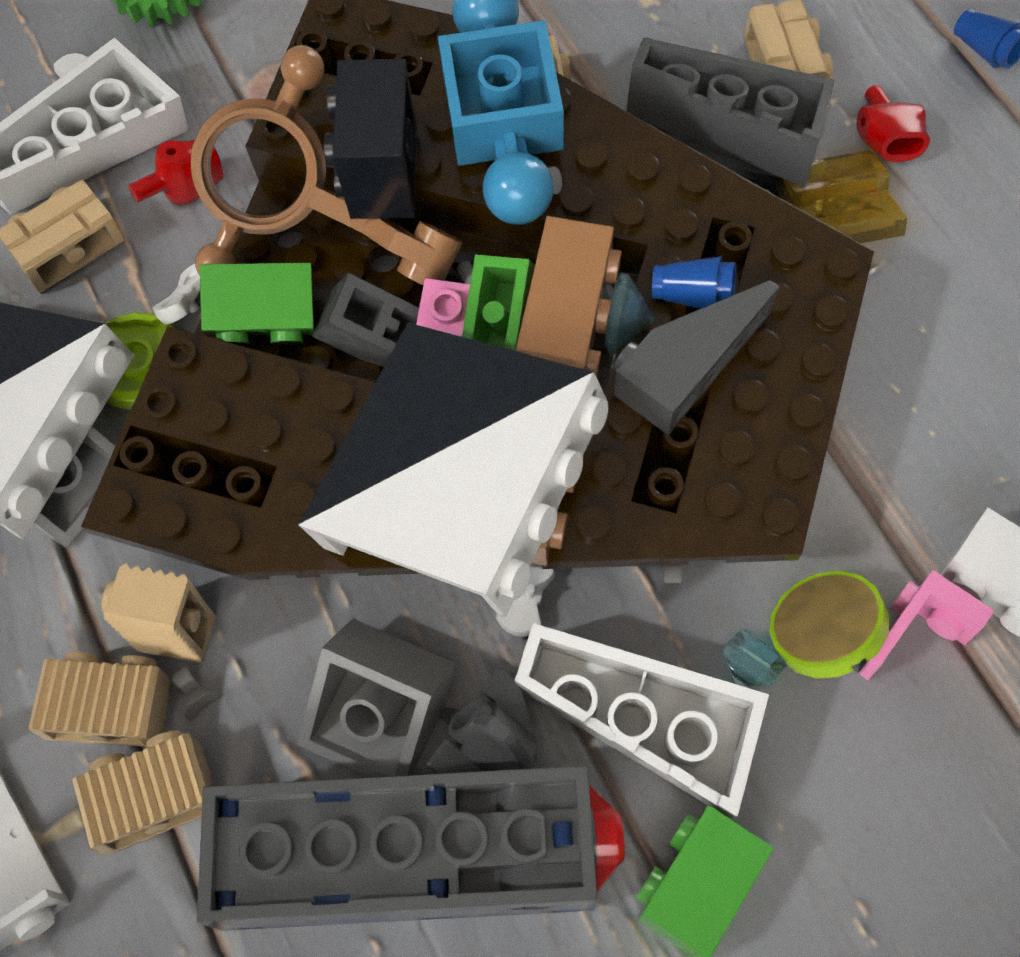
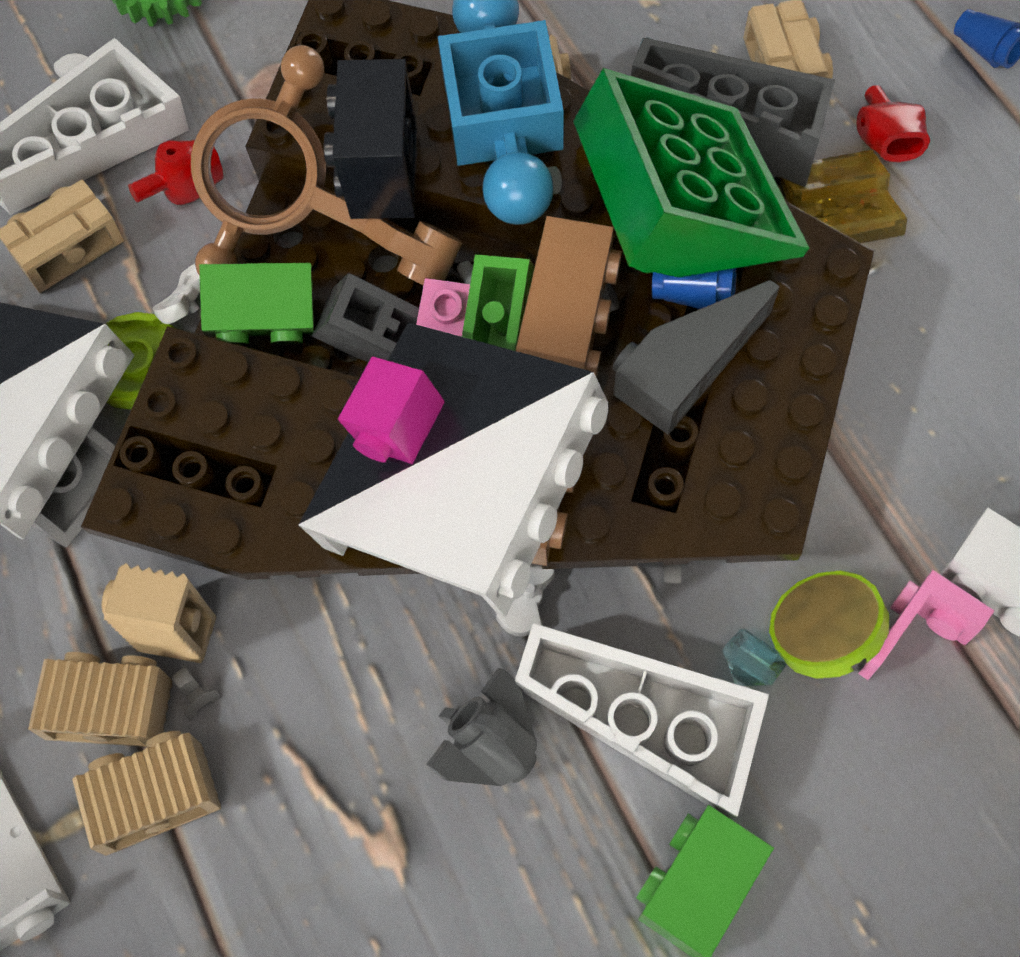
(374, 701): light grey slope -> none
(391, 411): none -> dark pink brick
(404, 848): dark grey piece -> none
(626, 315): clear light blue slope -> none
(682, 180): none -> green slope

